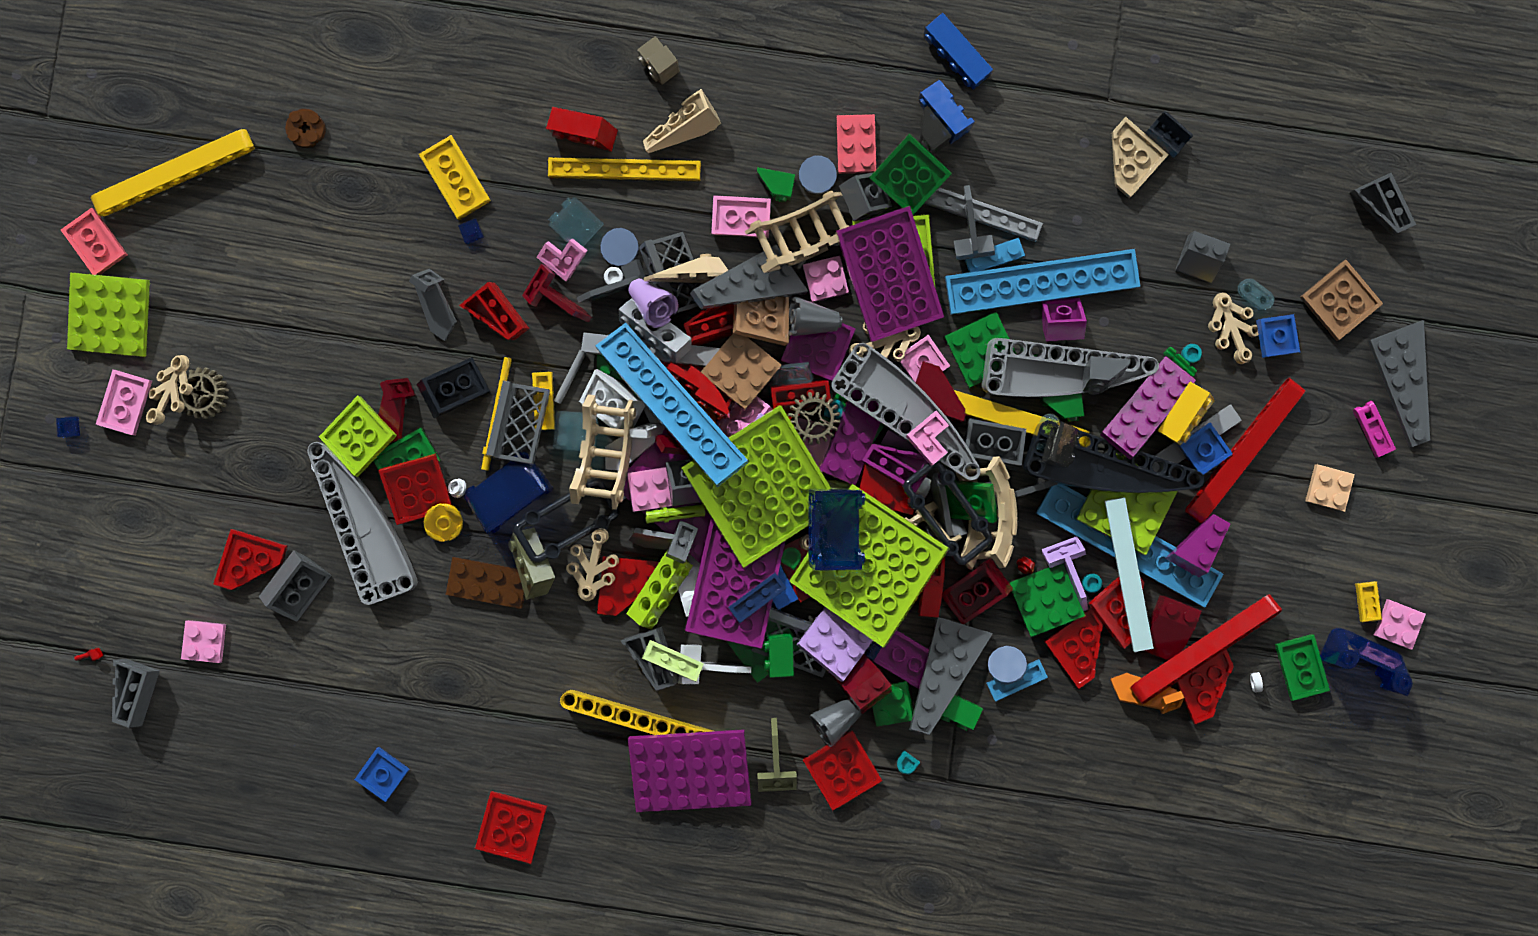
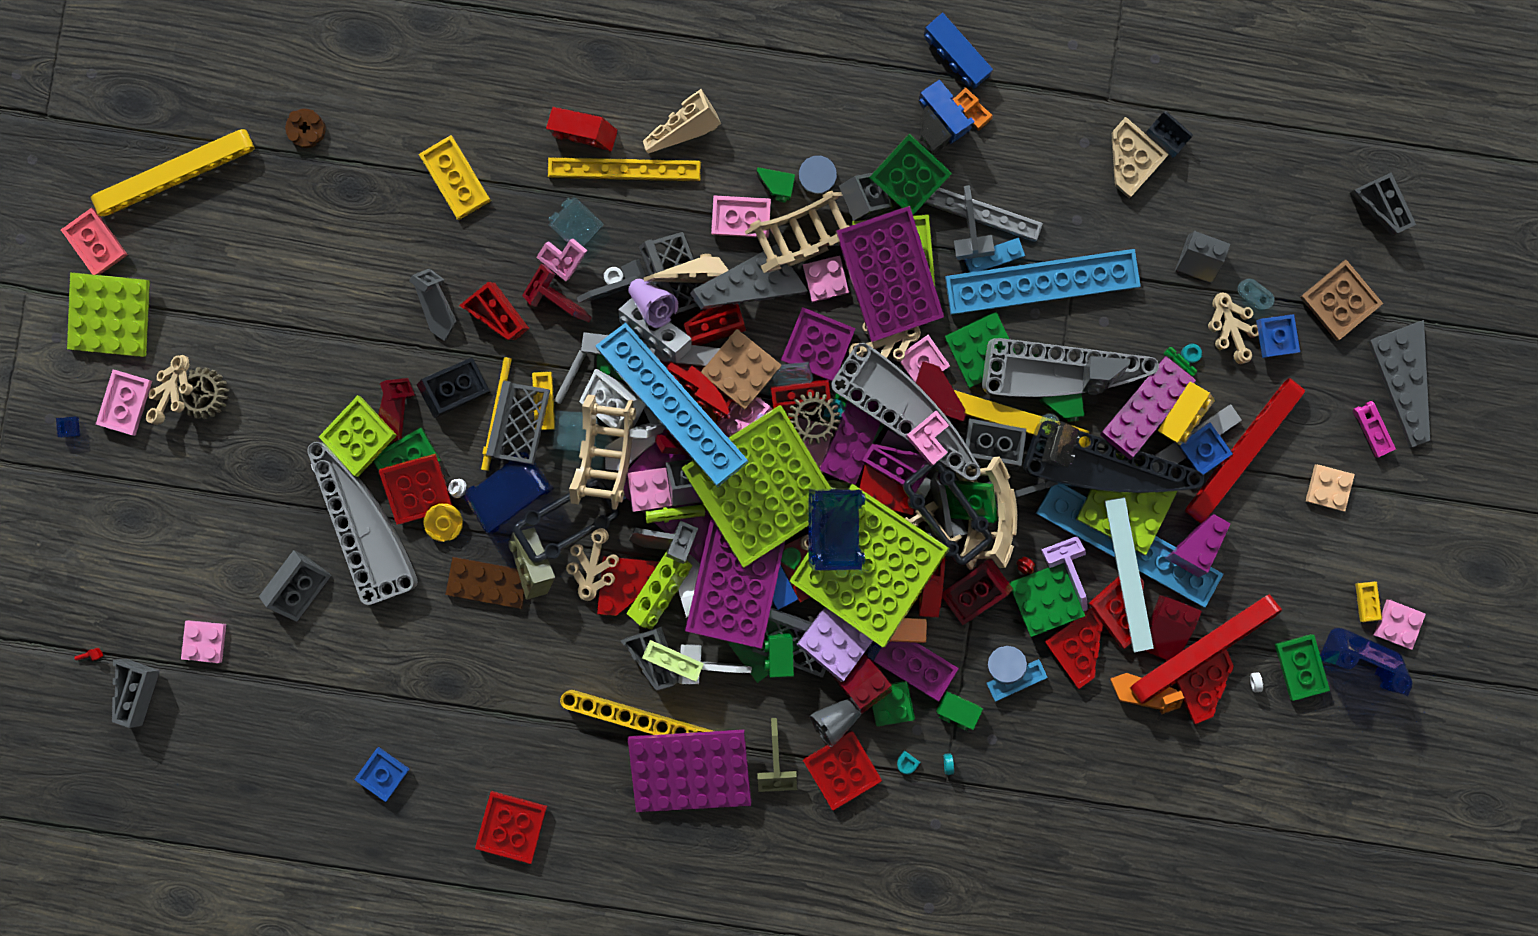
(247, 558): red plate -> none
(471, 231): clear blue plate -> none
(619, 247): sand blue tile -> none
(659, 60): dark tan brick -> none
(757, 597): dark blue plate -> none
(763, 320): medium nougat plate -> none
(812, 318): dark grey cone -> none
(856, 144): coral plate -> none
(911, 631): none -> orange slope
(948, 662): dark grey wing -> none
(948, 764): none -> teal tile
(973, 108): none -> orange slope
(1063, 319): magenta slope -> none
(1091, 583): teal tile -> none

